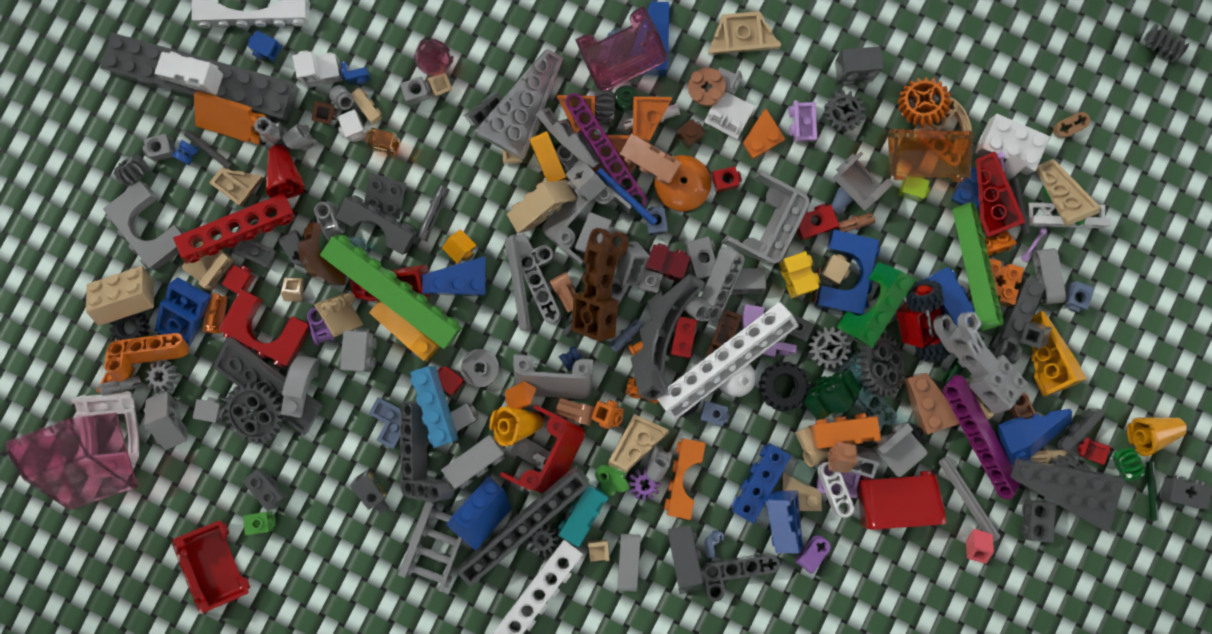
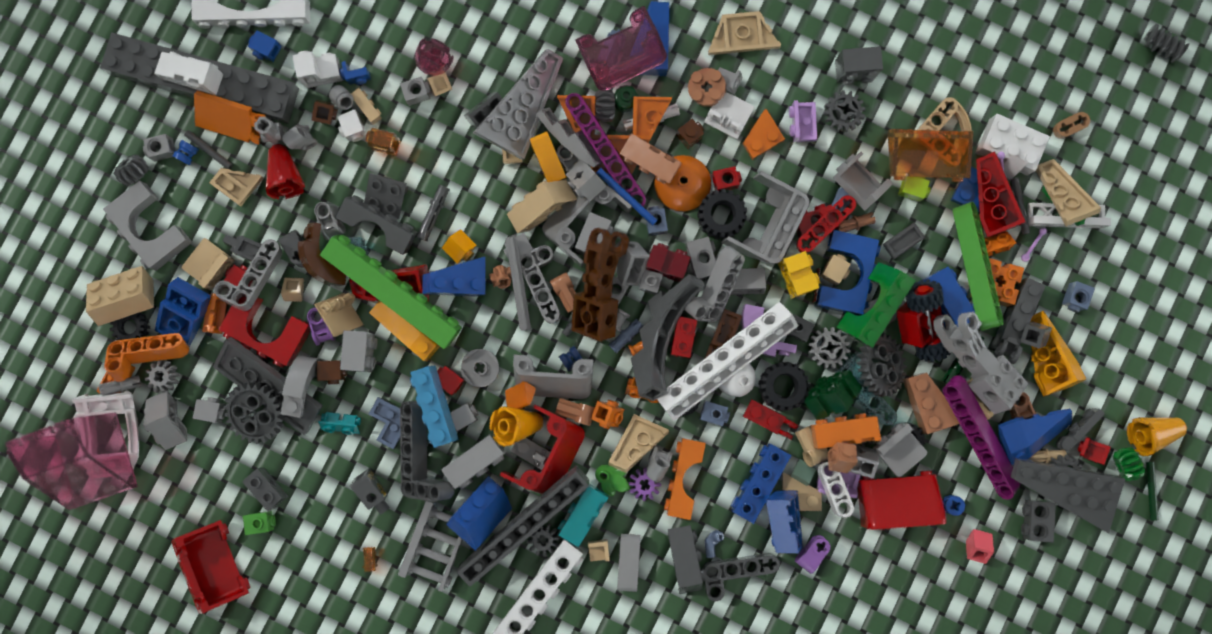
(224, 226): red brick -> none
(252, 273): none -> light grey beam
(330, 372): none -> reddish brown brick
(331, 422): none -> teal hinge
(369, 559): none -> clear orange pin
(501, 276): none -> nougat gear
(621, 317): none -> light grey bush
(733, 203): none -> black tyre
(768, 418): none -> red hinge
(826, 224): none -> red beam
(903, 240): none -> dark grey tile
(917, 93): orange gear -> none
(949, 505): none -> blue wheel
(968, 497): light grey axle -> none
(1049, 273): light grey beam -> none
(1196, 496): dark grey brick -> none

